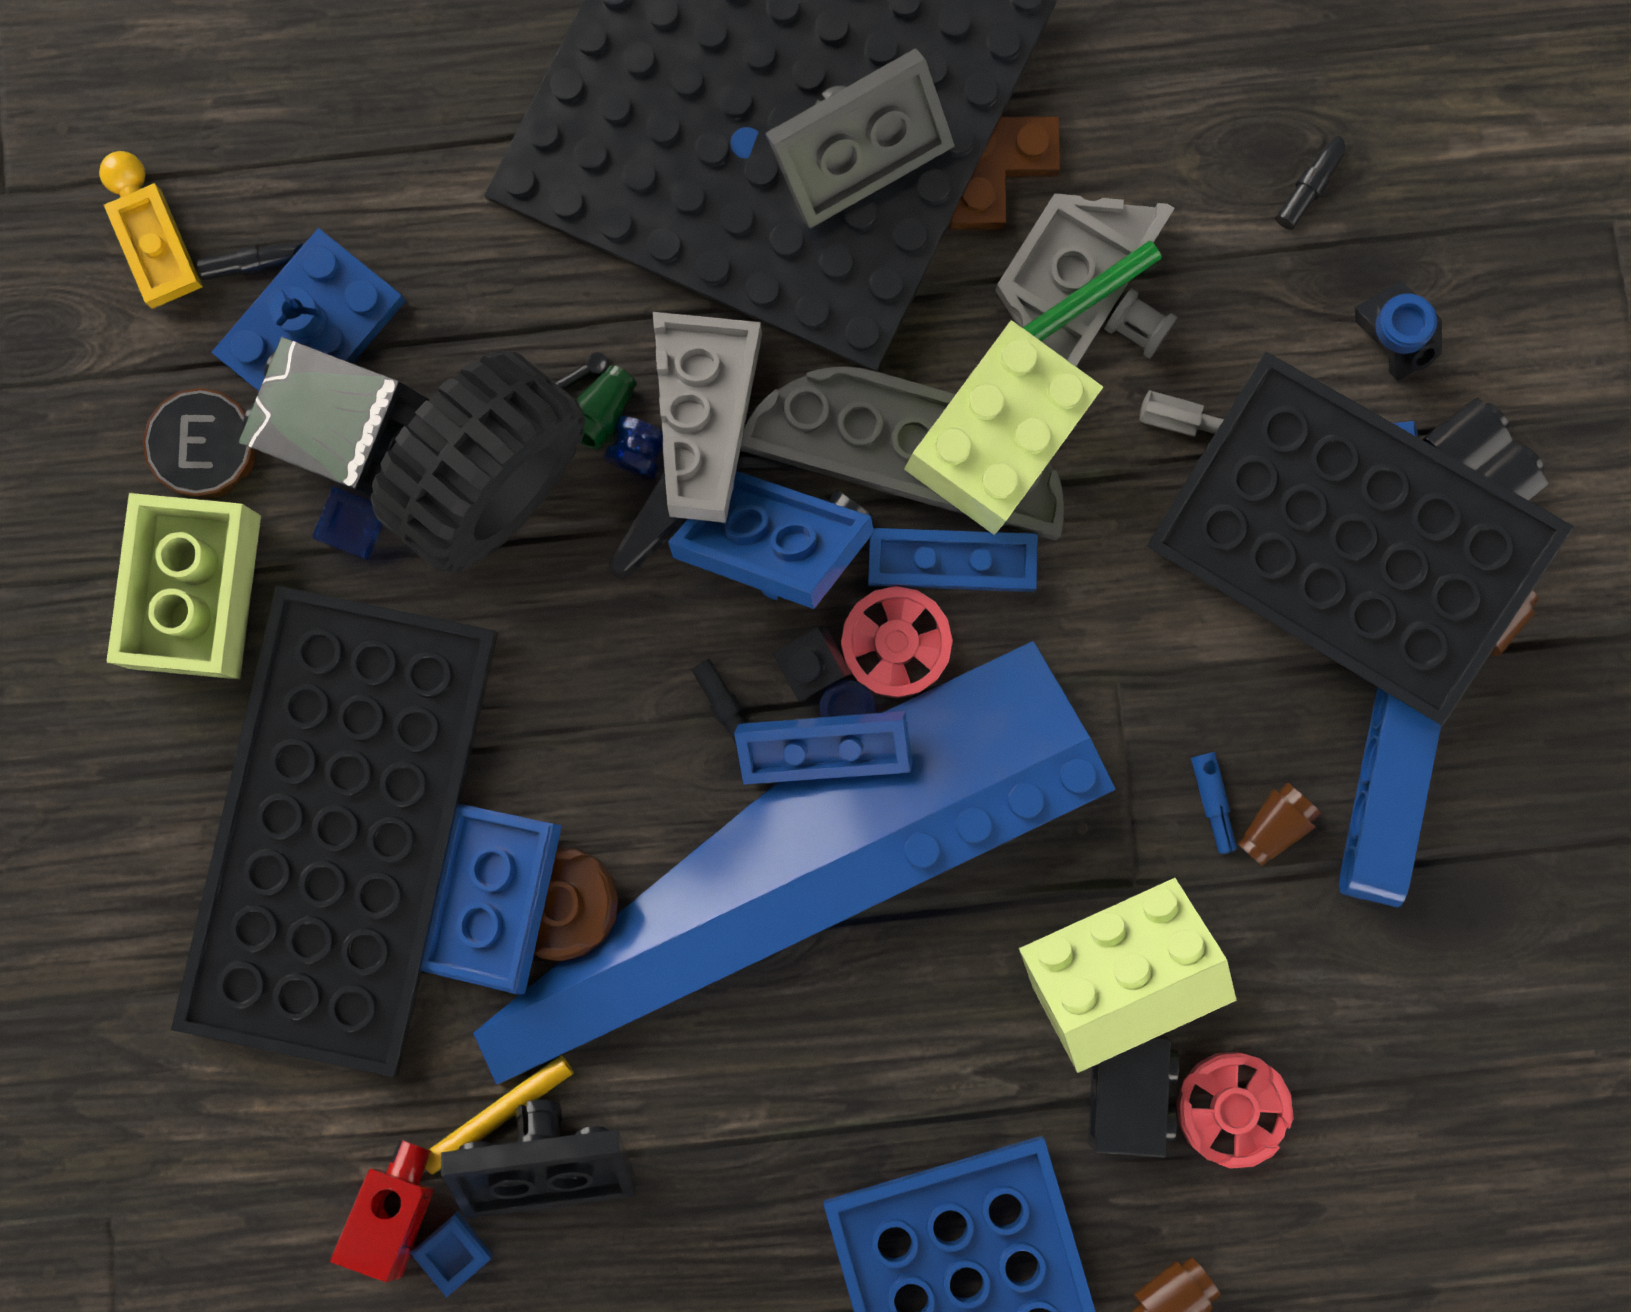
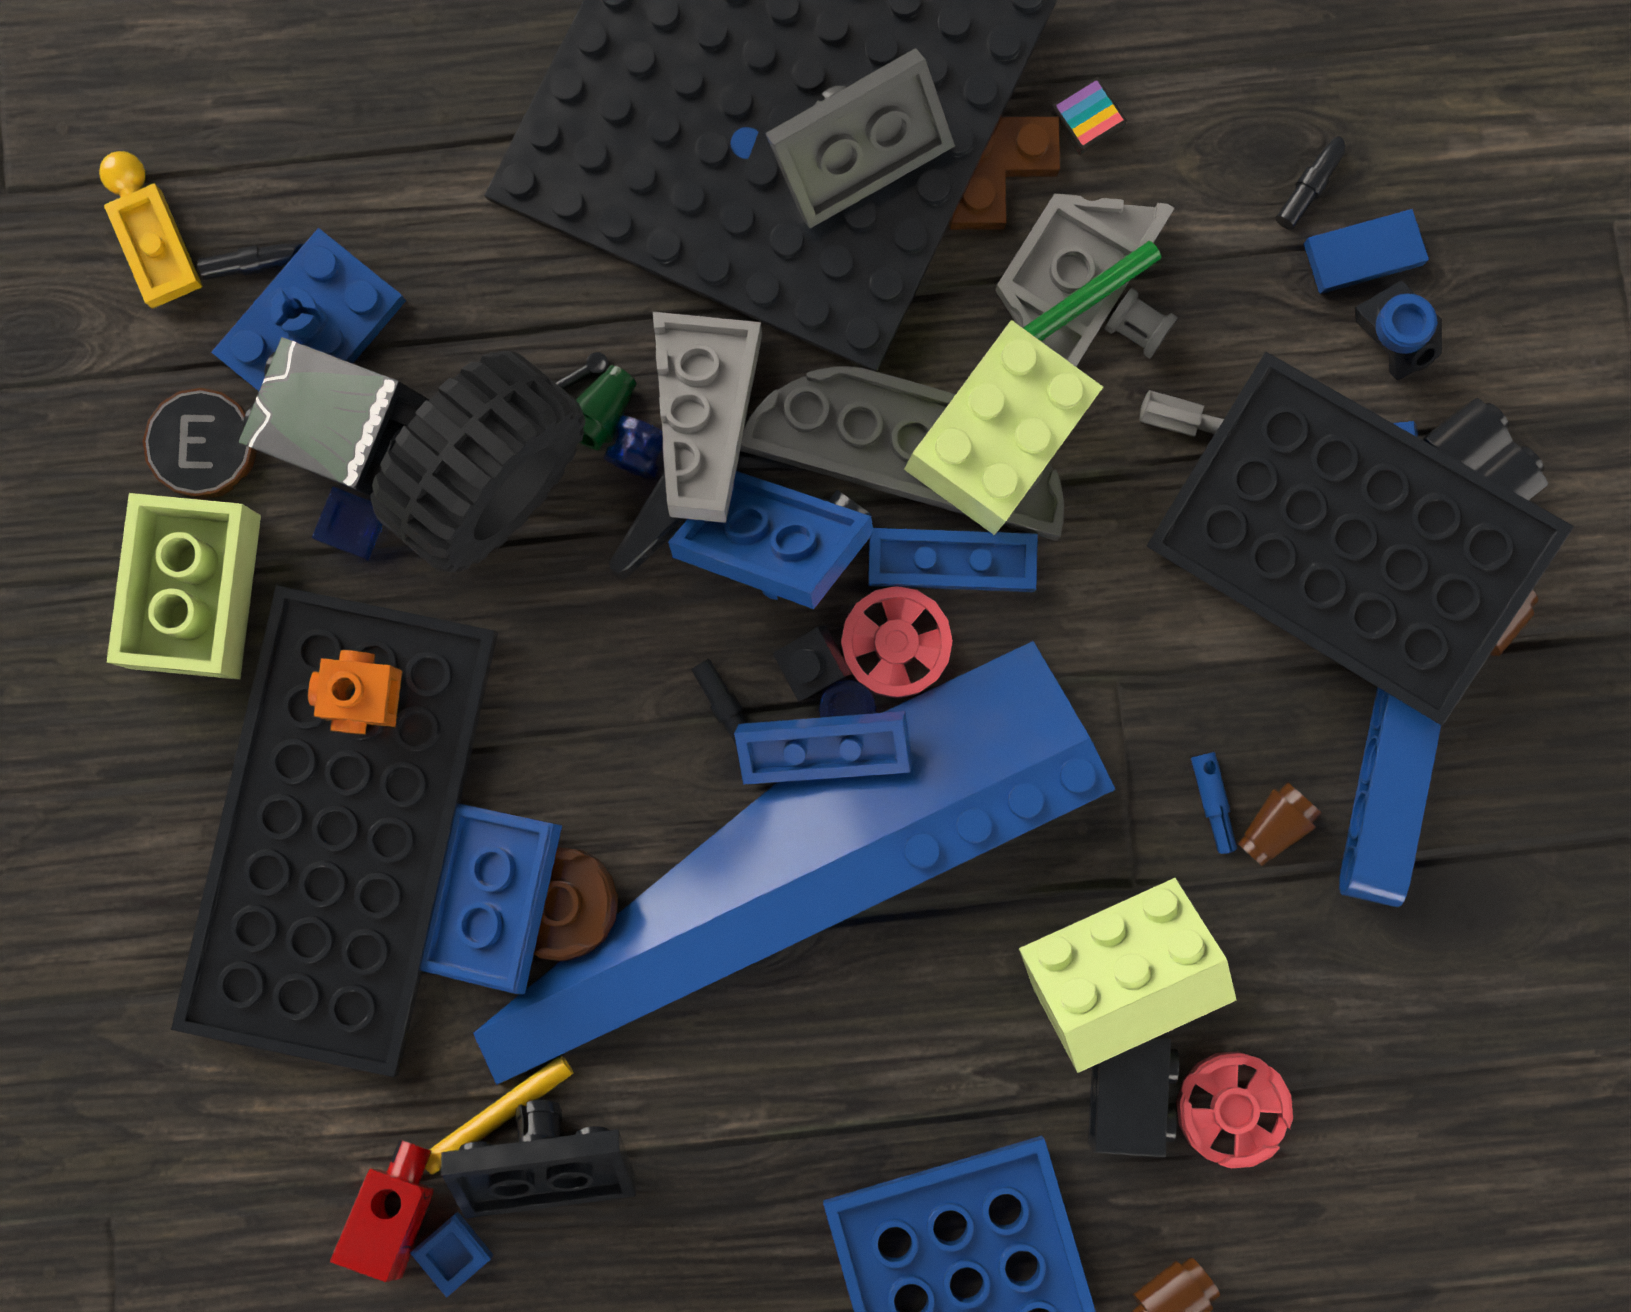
(374, 696): none -> orange brick
(1088, 116): none -> tile
(1366, 251): none -> blue tile

